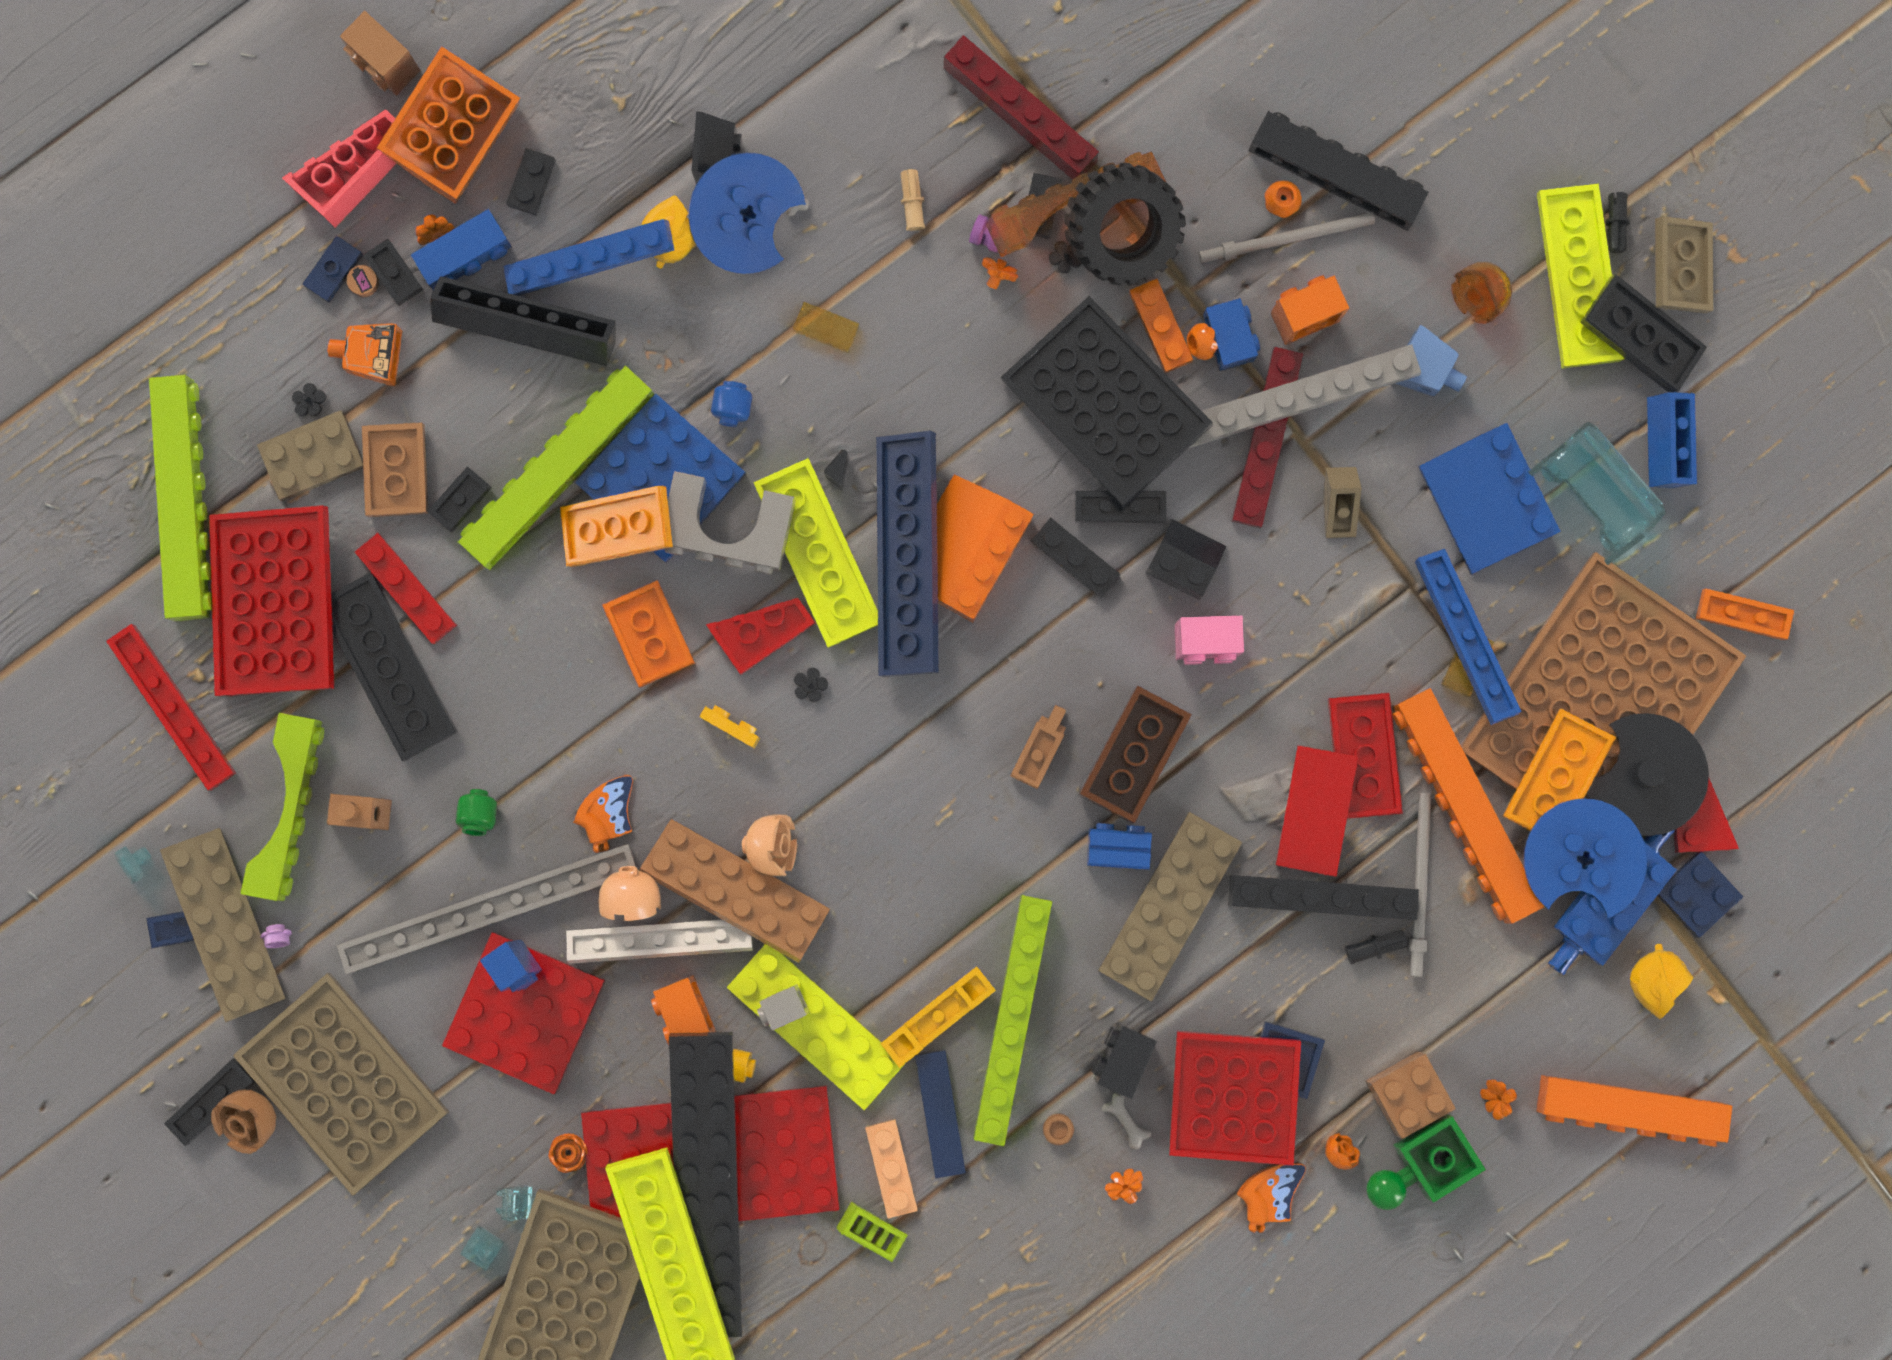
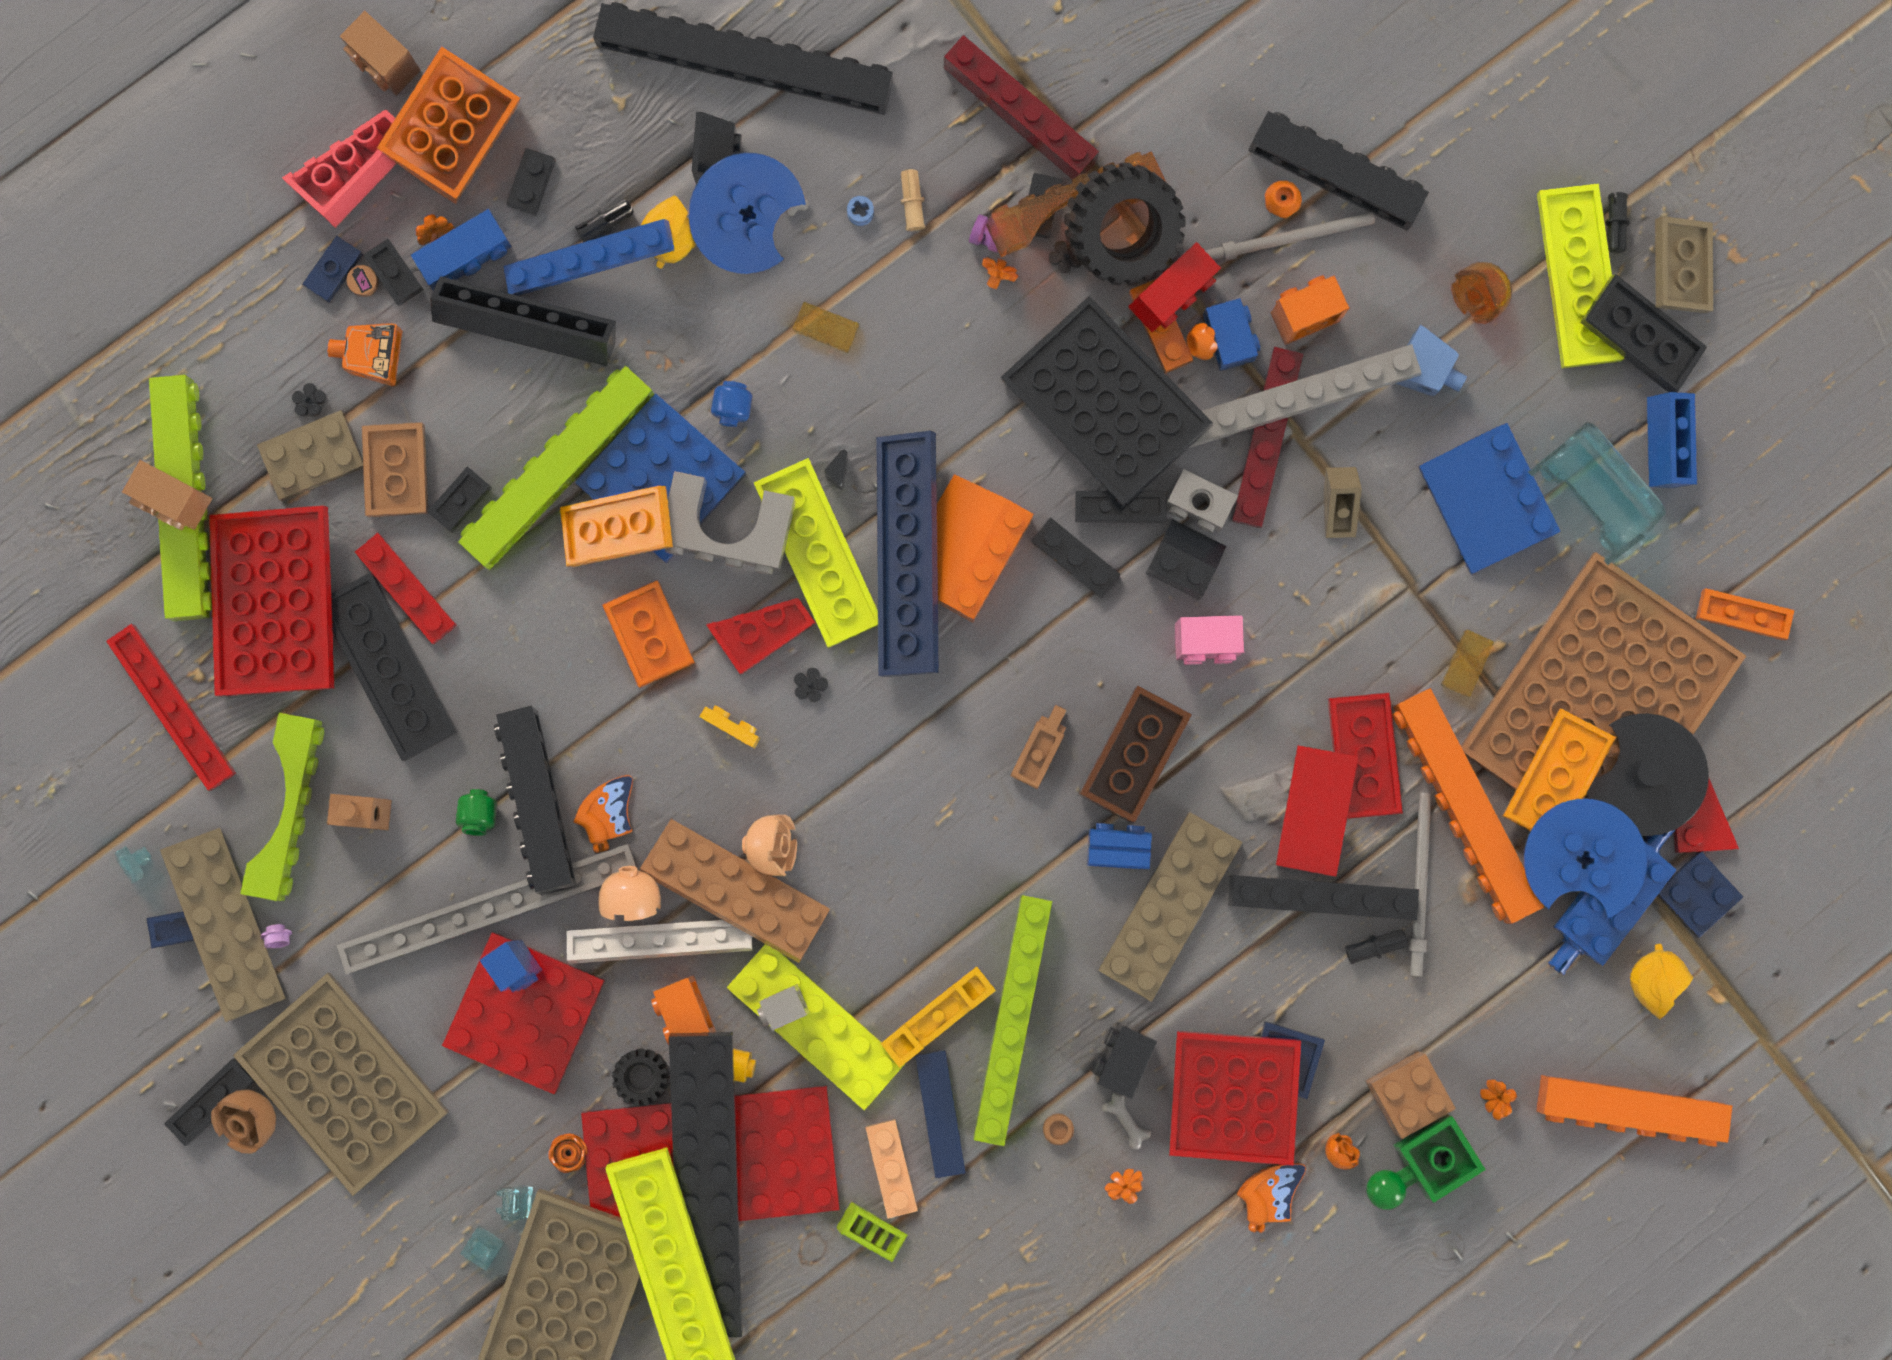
(163, 494): none -> medium nougat brick
(535, 801): none -> black brick
(603, 221): none -> black axle
(627, 1090): none -> black tyre
(743, 58): none -> black brick
(862, 202): none -> medium blue bush
(1175, 288): none -> red brick
(1218, 499): none -> light grey brick
(1468, 636): blue plate -> none

